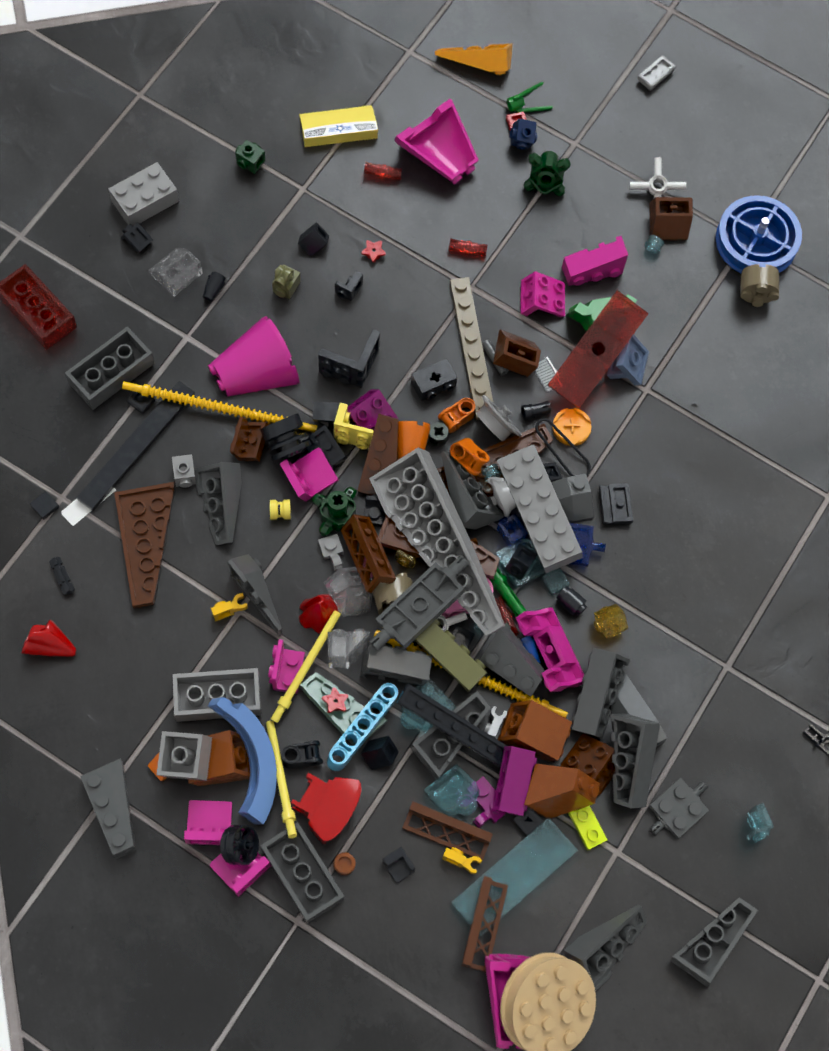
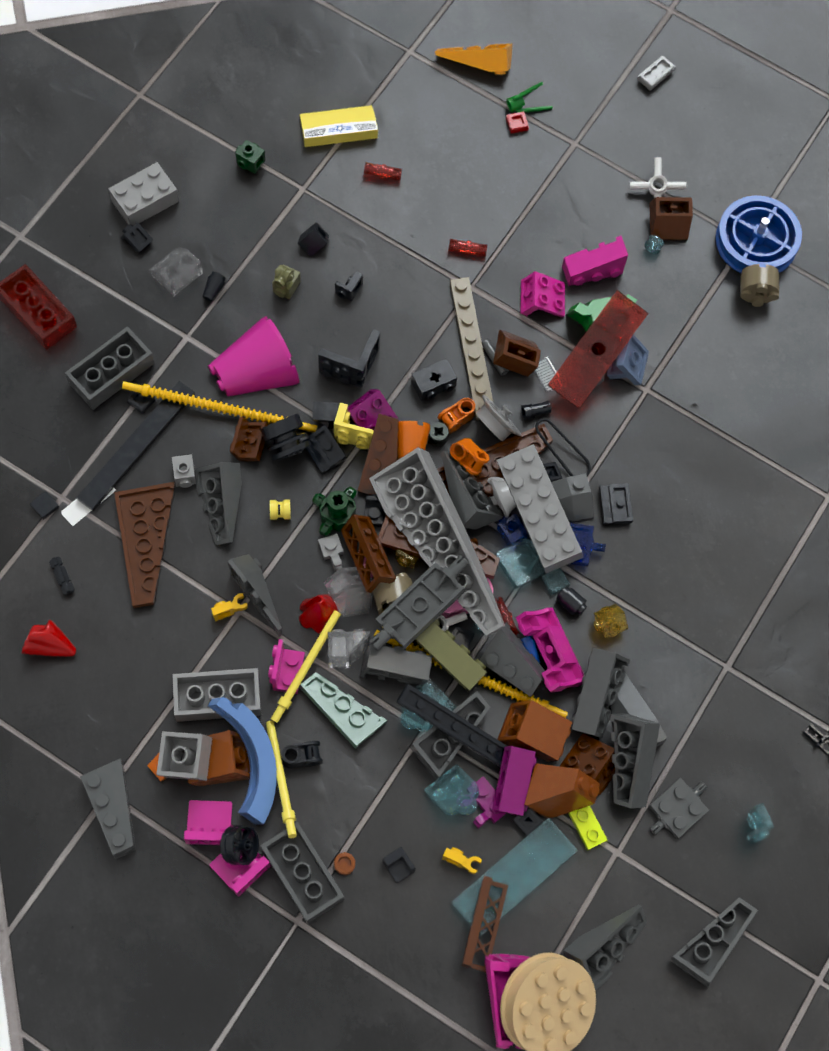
(310, 474): dark pink bracket -> none
(328, 805): red piece -> none
(335, 706): plate -> none
(358, 735): medium azure beam -> none
(373, 255): plate -> none
(379, 752): black panel -> none
(441, 143): dark pink cone -> none
(449, 823): reddish brown fence -> none
(491, 471): clear light blue bush -> none
(492, 729): plate -> none
(500, 583): green pin -> none
(520, 562): black bracket -> none
(523, 134): dark blue brick -> none
(547, 173): dark green piece -> none
(573, 424): light orange tile -> none

